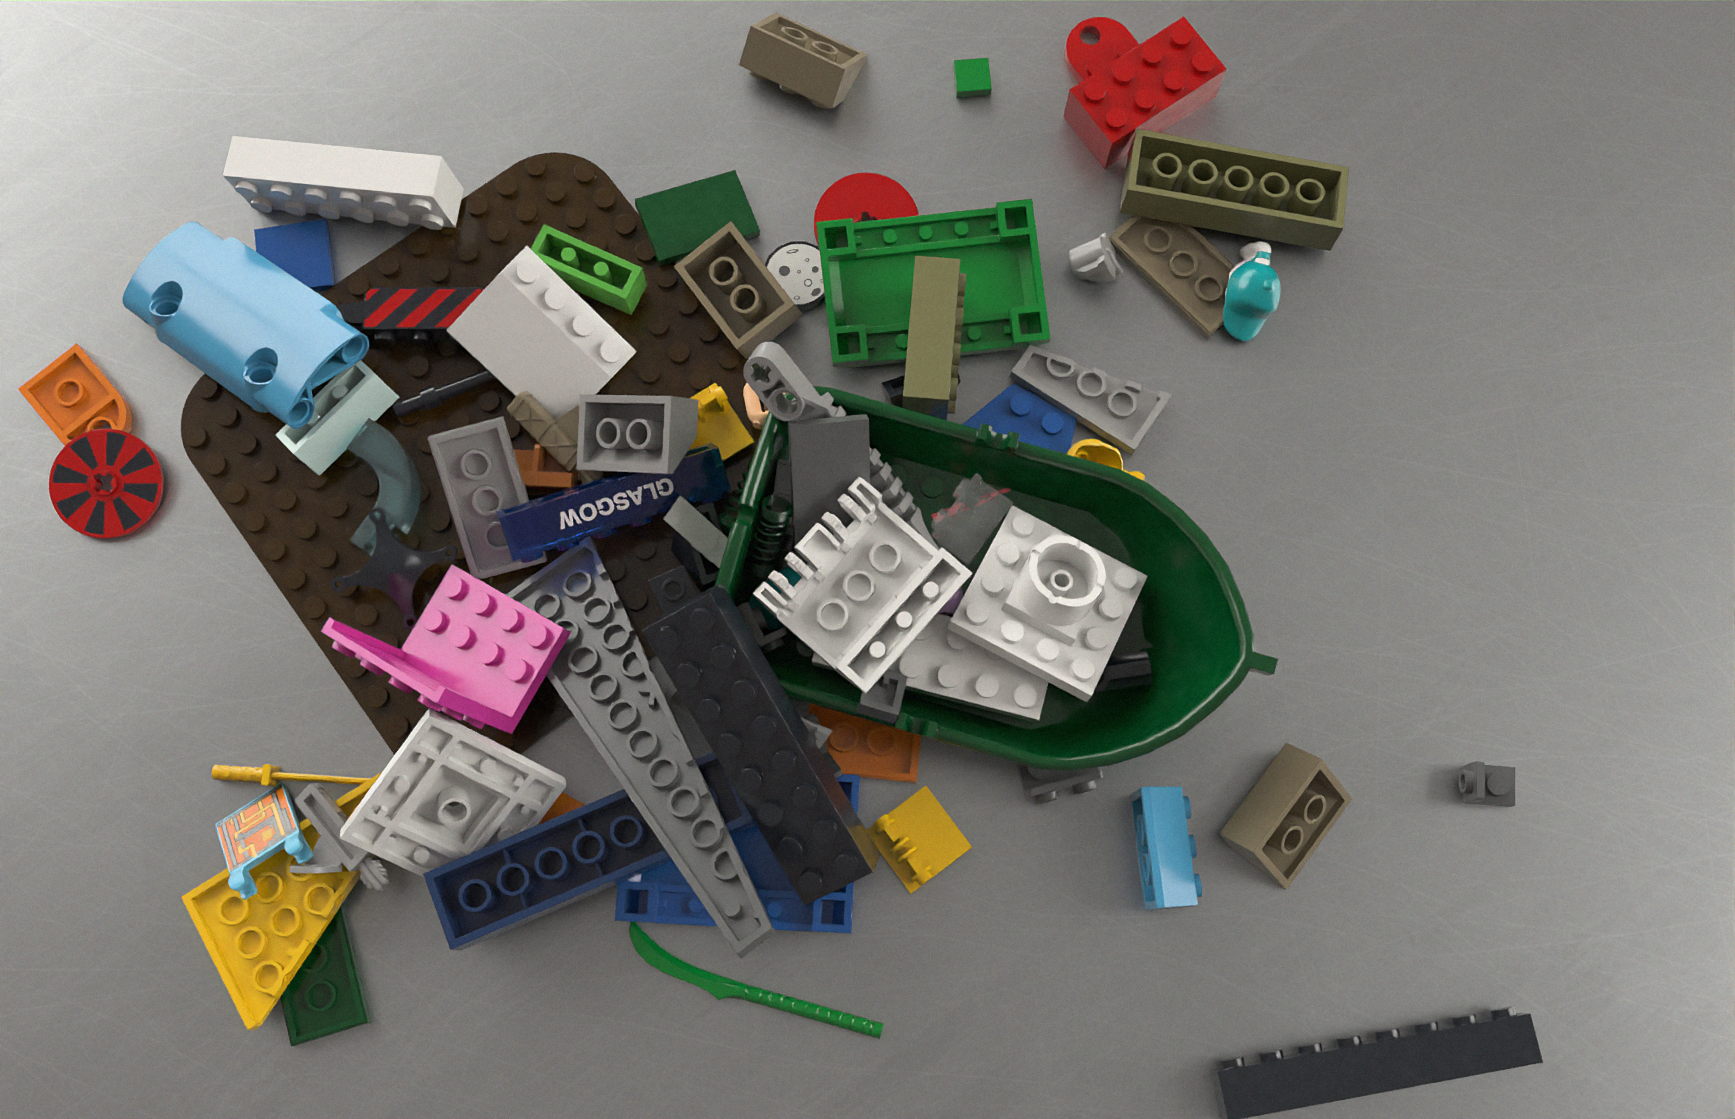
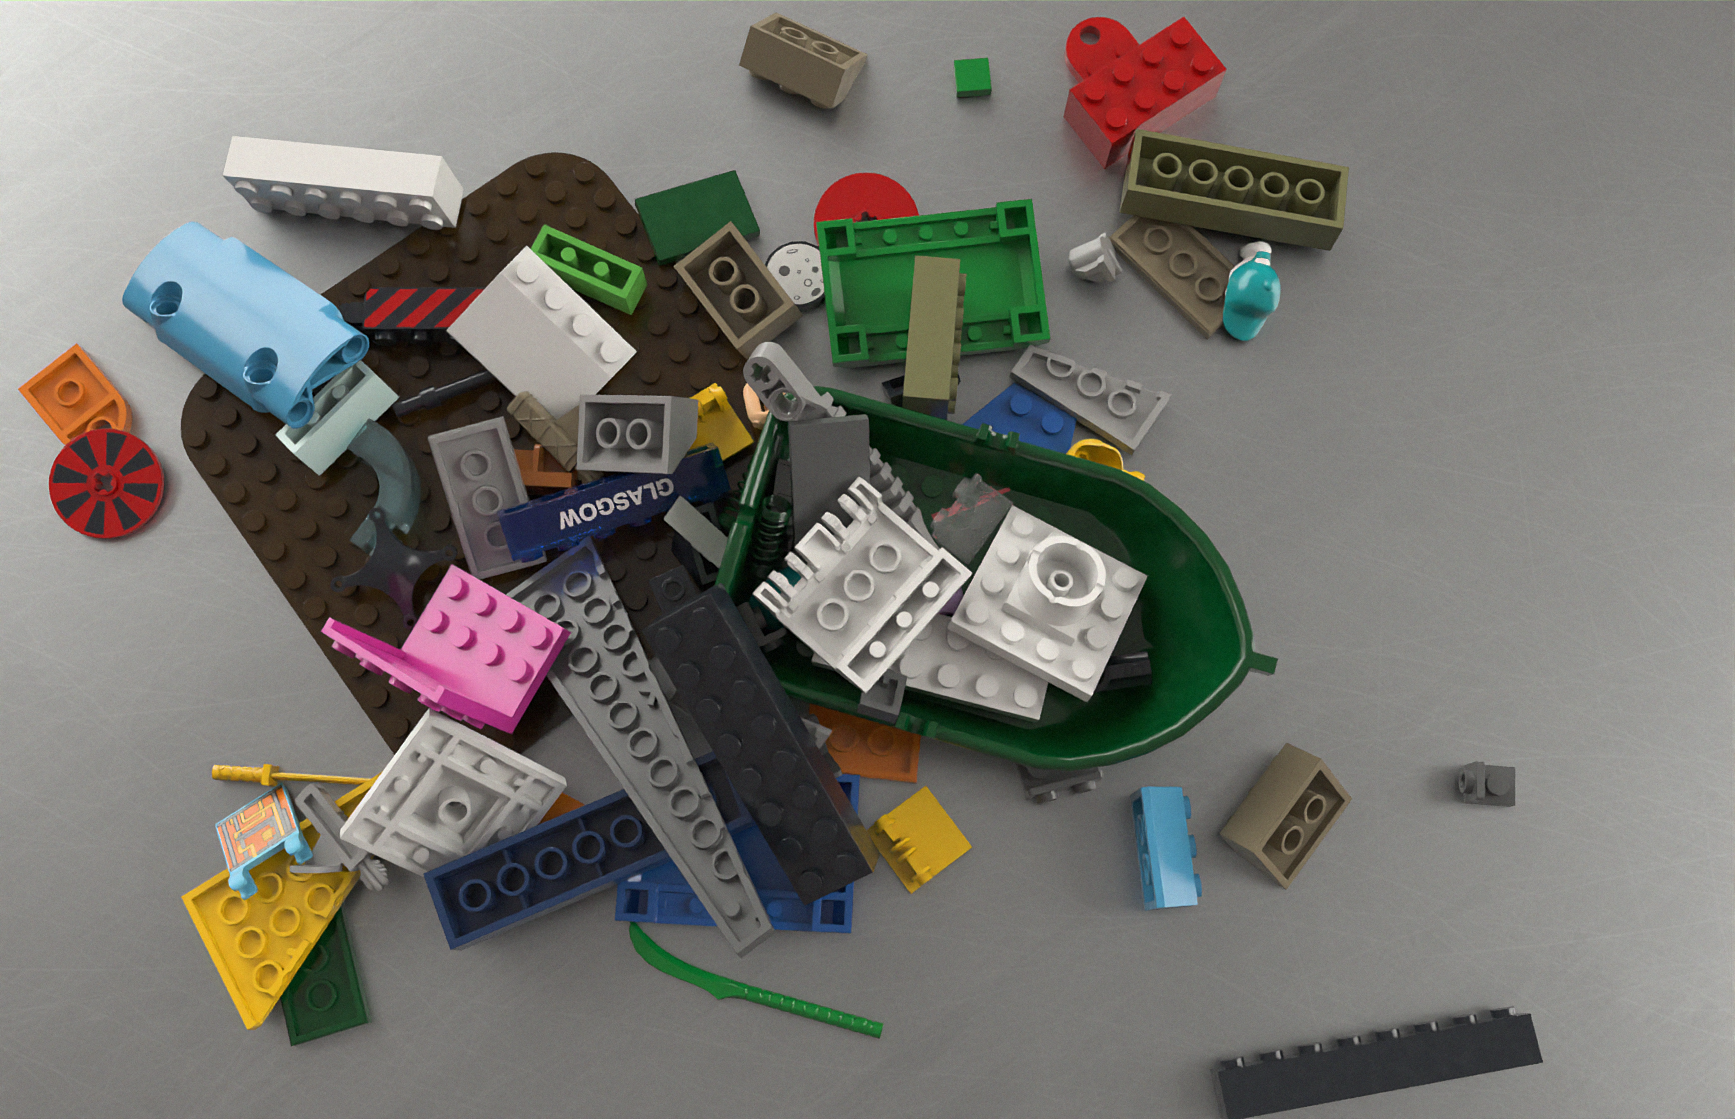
(300, 251): blue tile -> none

